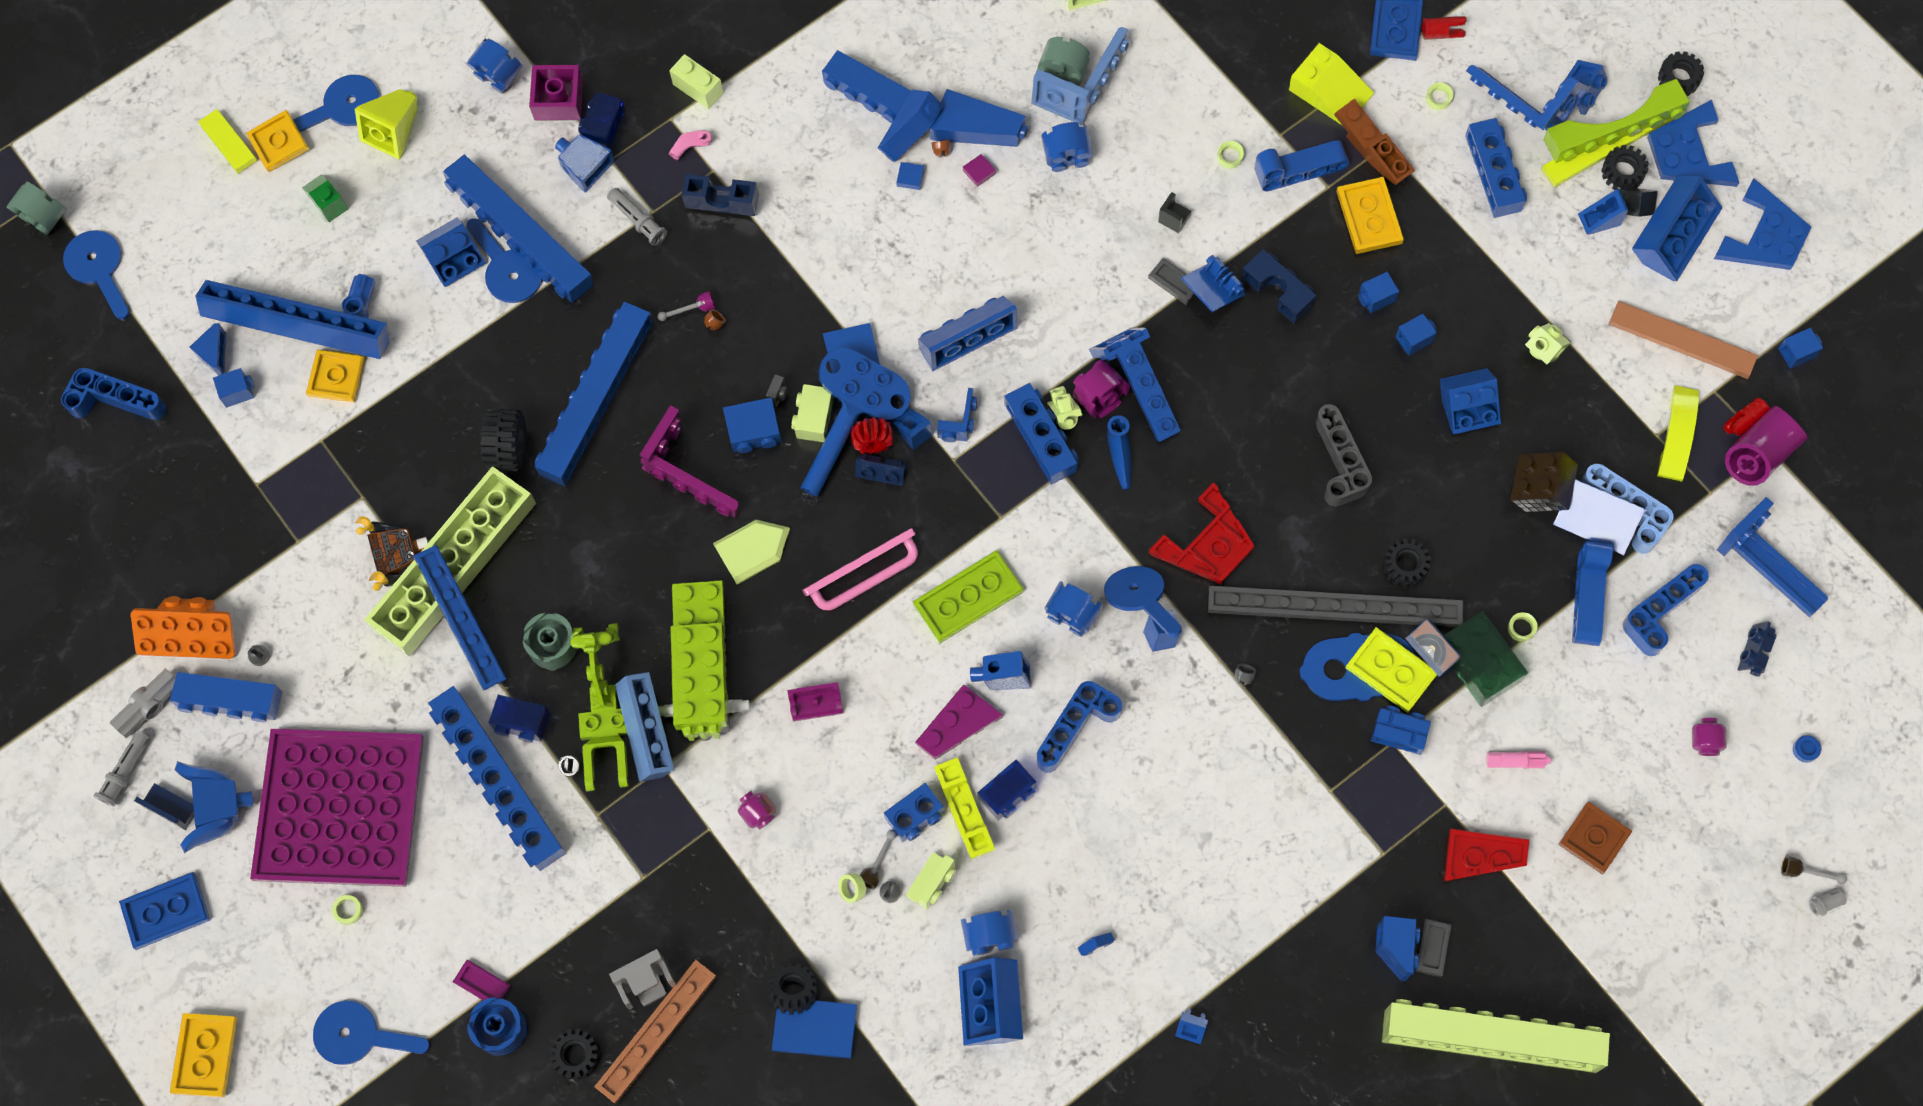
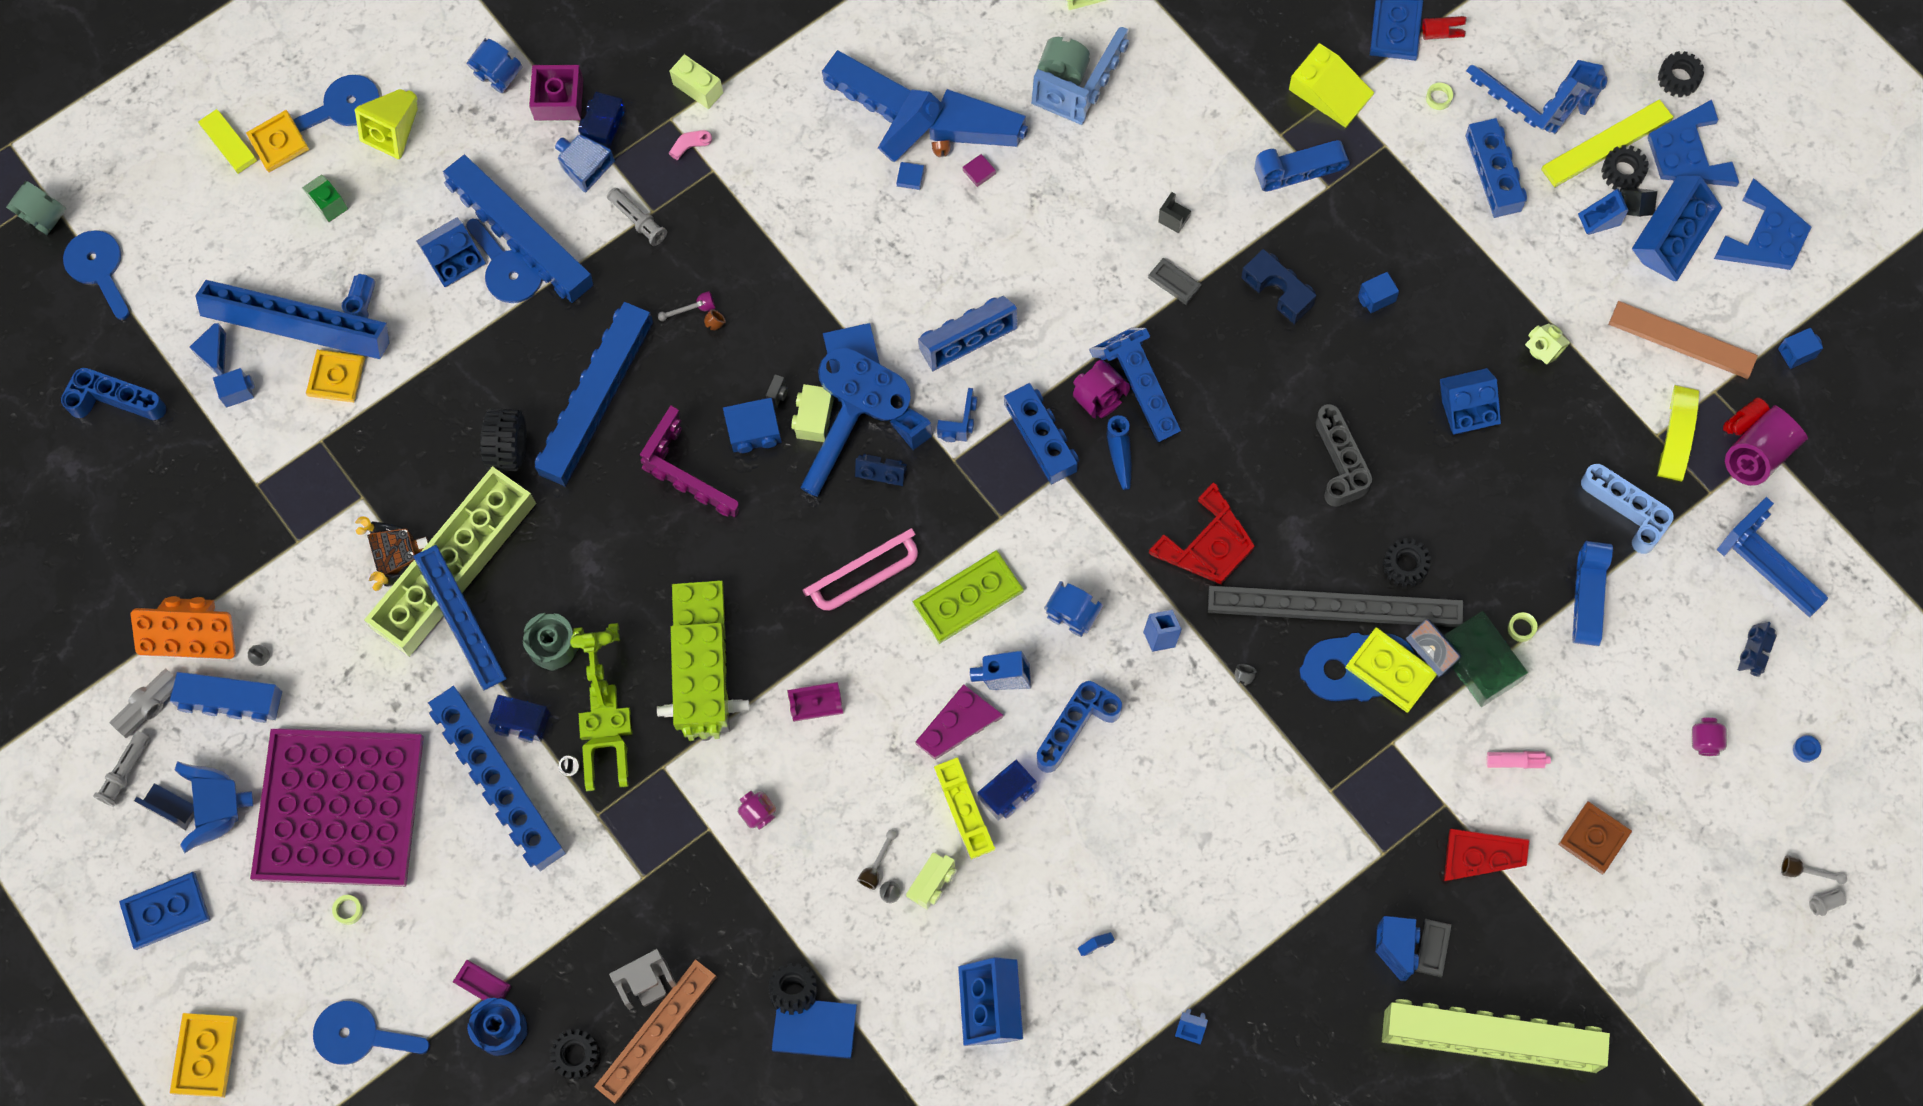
(644, 727): medium blue brick -> none
(704, 195): dark blue arch -> none
(752, 549): yellowish green tile -> none
(860, 888): yellowish green piece -> none
(872, 435): red gear -> none
(909, 808): blue brick -> none
(989, 931): blue brick -> none
(1064, 408): yellowish green hips -> none
(1067, 146): blue brick -> none
(1146, 597): blue piece -> none
(1214, 285): blue hinge -> none
(1230, 145): yellowish green piece -> none
(1369, 215): yellow plate -> none
(1374, 147): dark orange slope -> none
(1401, 730): blue brick -> none
(1416, 334): blue brick -> none
(1544, 482): dark brown brick -> none
(1573, 138): lime arch -> none
(1600, 517): tile -> none
(1667, 604): blue beam -> none

